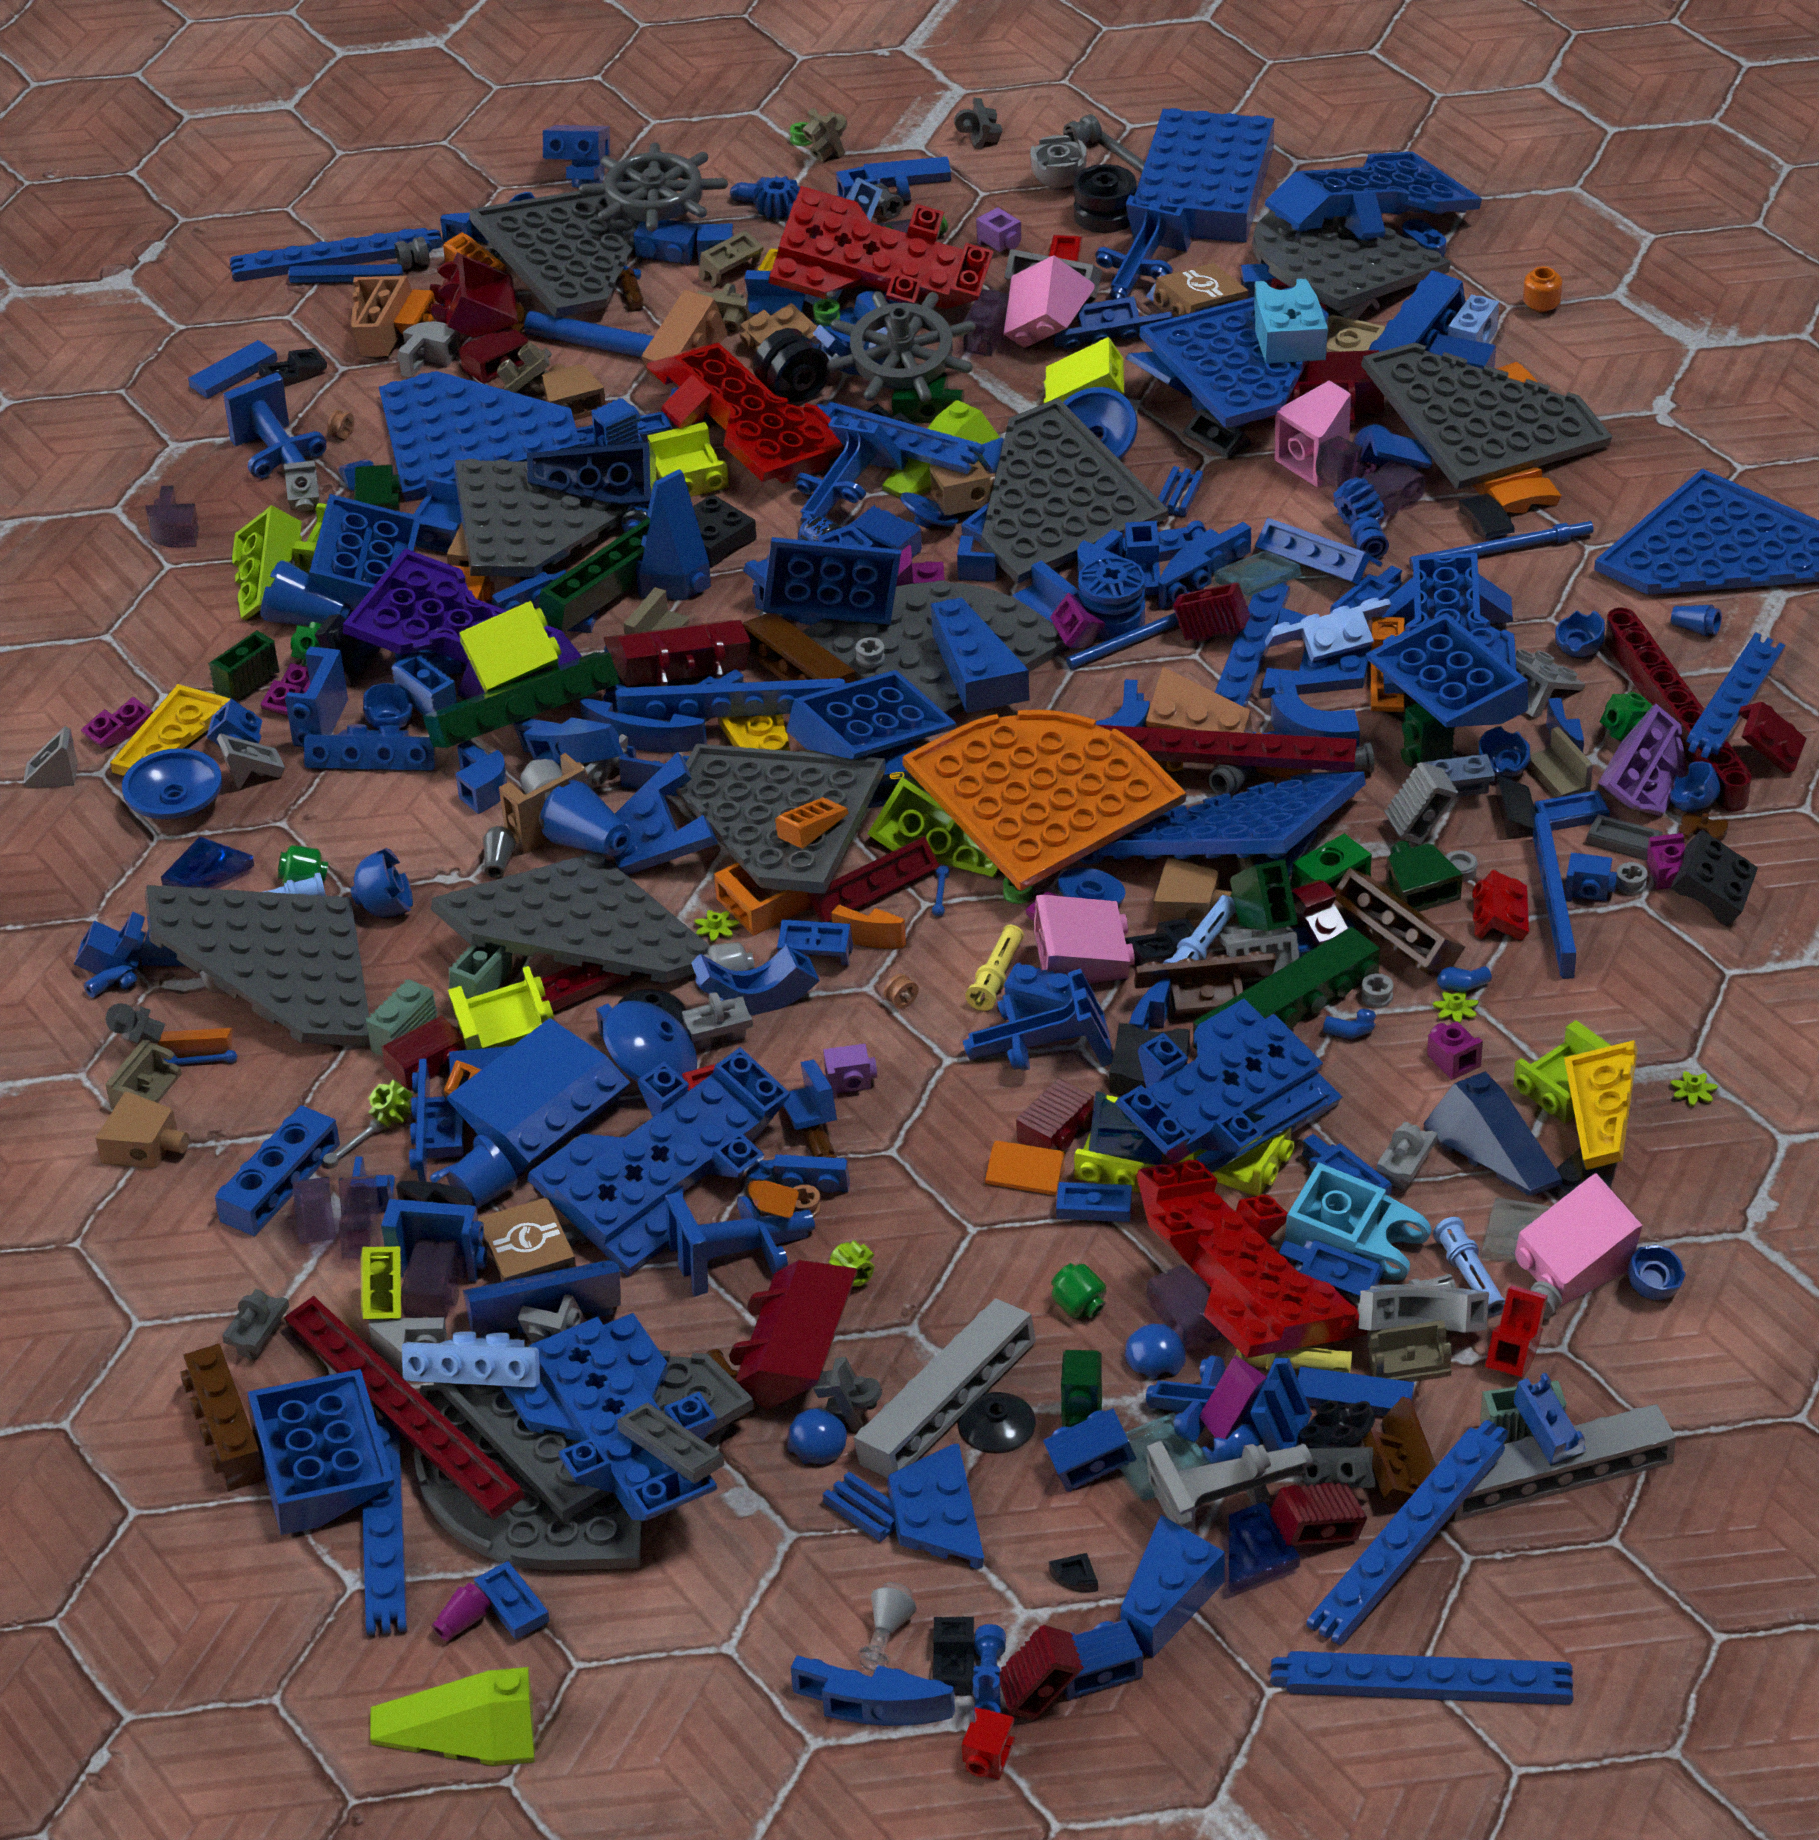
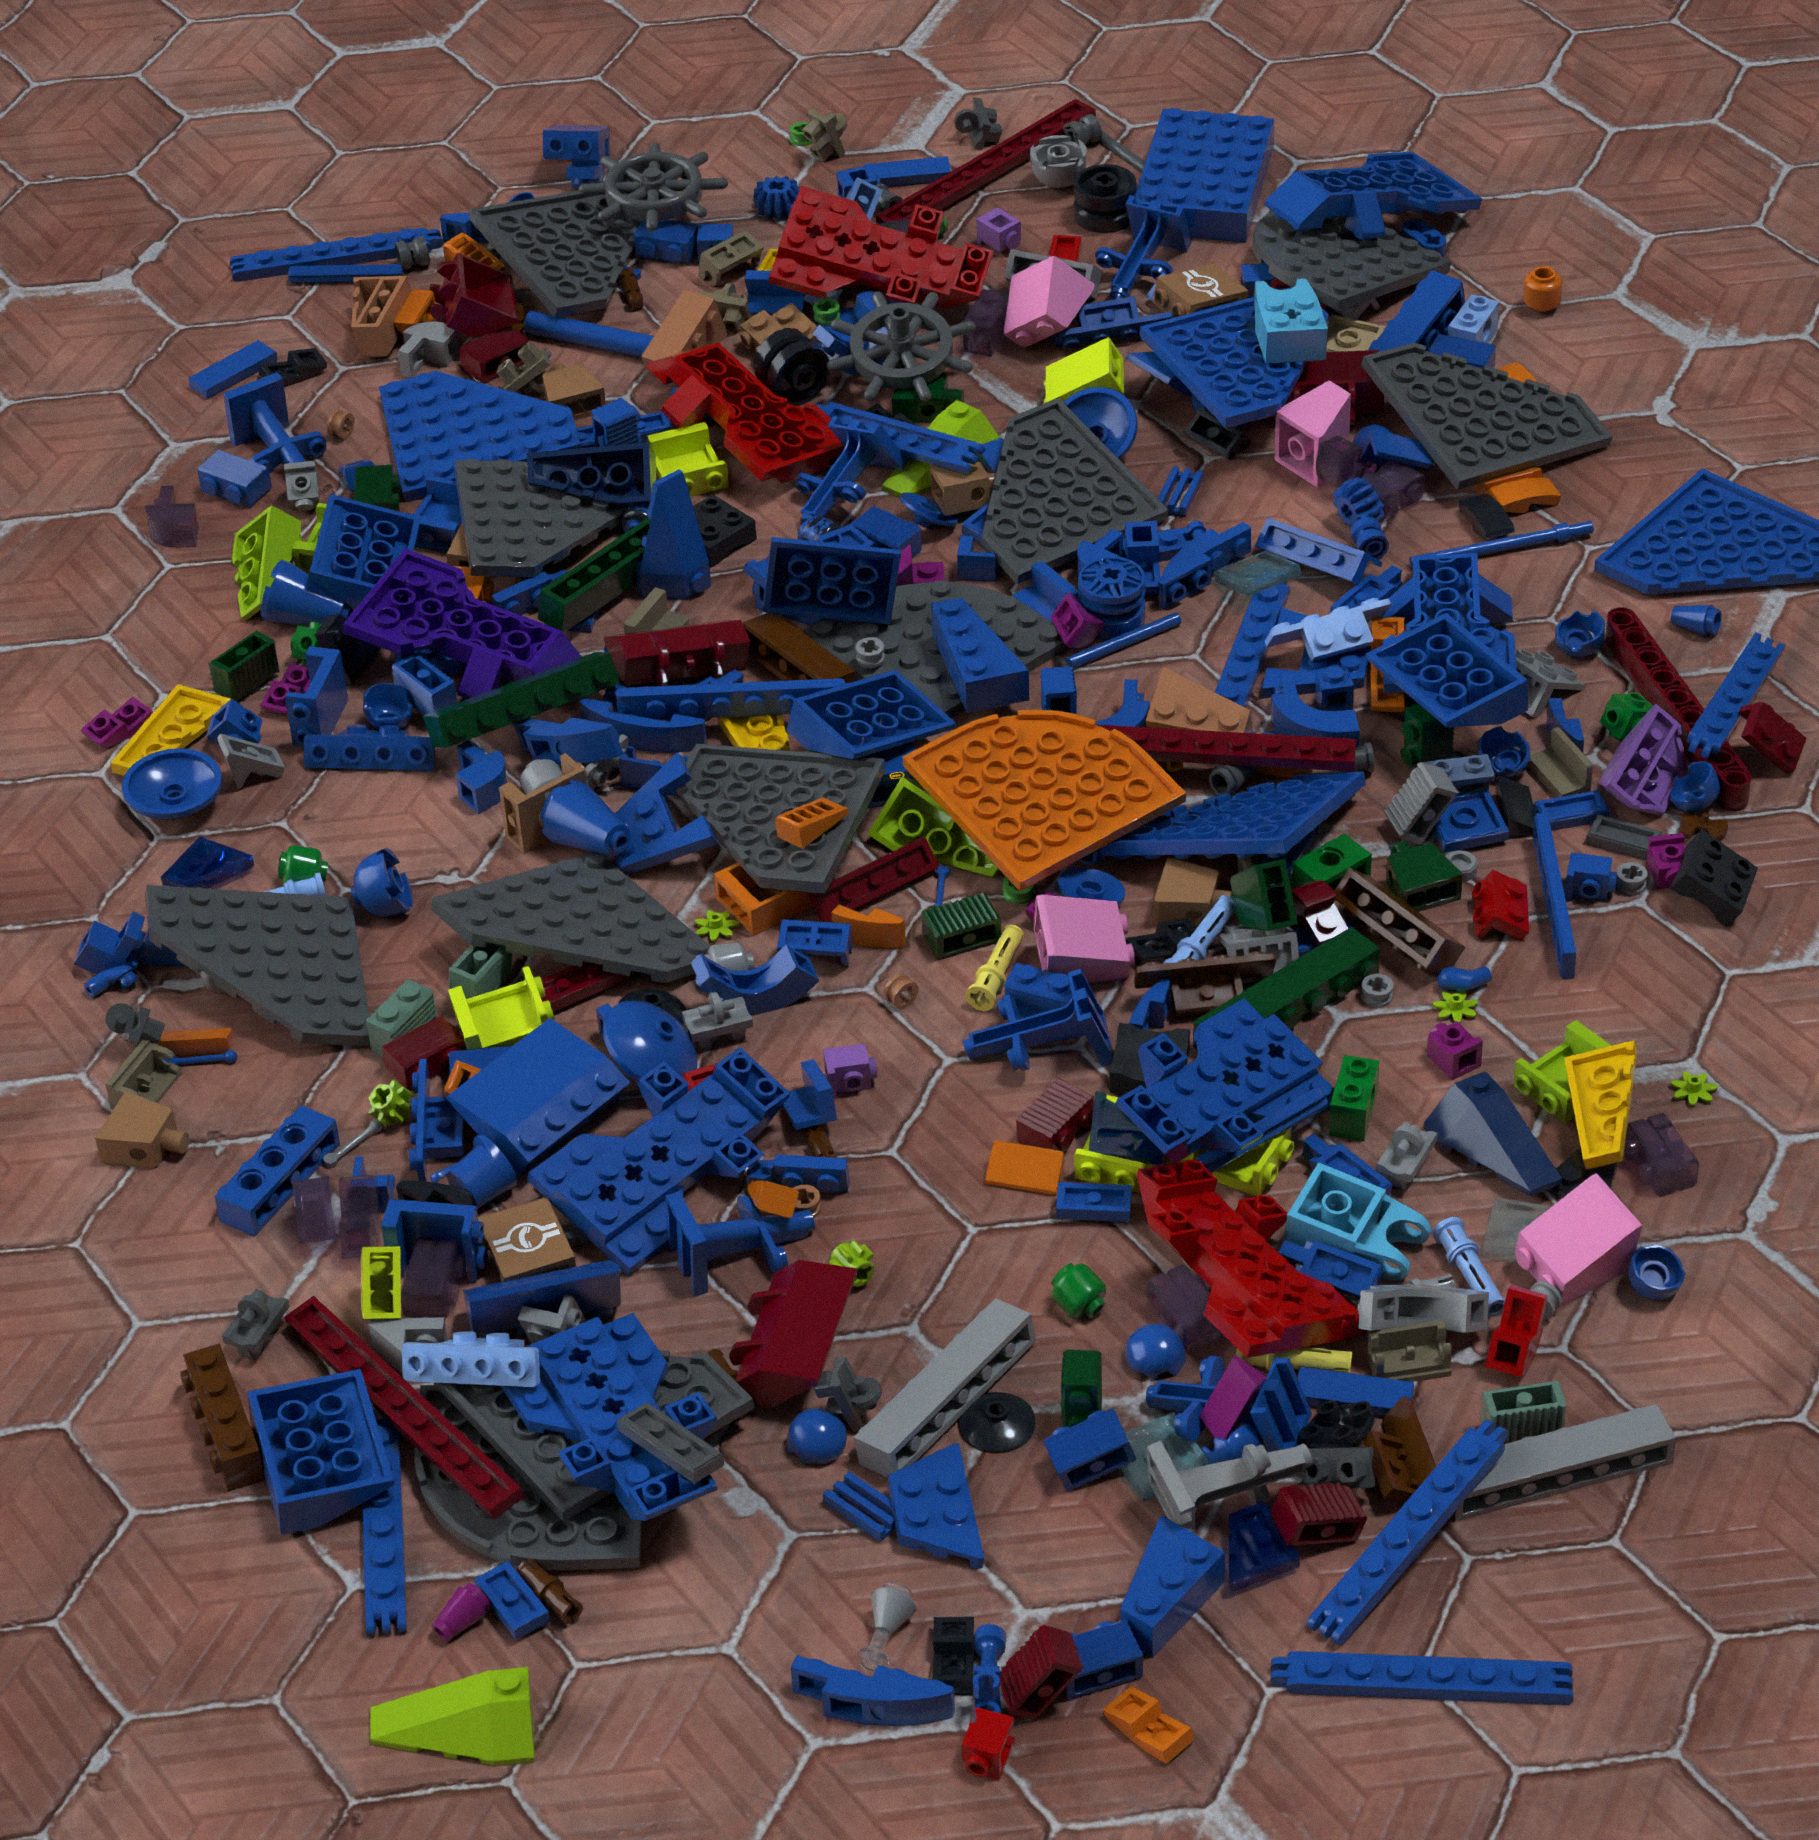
(53, 763): light grey slope -> none
(234, 478): none -> blue brick
(498, 848): dark grey cone -> none
(509, 646): neon yellow panel -> none
(550, 1591): none -> reddish brown pin
(744, 191): blue arm -> none
(902, 186): blue tile -> none
(961, 925): none -> dark green brick
(987, 165): none -> dark red plate
(1059, 689): none -> blue brick
(1074, 1573): black tile -> none
(1147, 1726): none -> orange slope
(1211, 612): dark red brick -> none
(1333, 686): none -> blue brick
(1351, 1029): blue arm -> none
(1354, 1097): none -> green brick
(1470, 822): none -> blue plate
(1548, 1420): blue hinge -> none
(1660, 1155): none -> clear purple brick

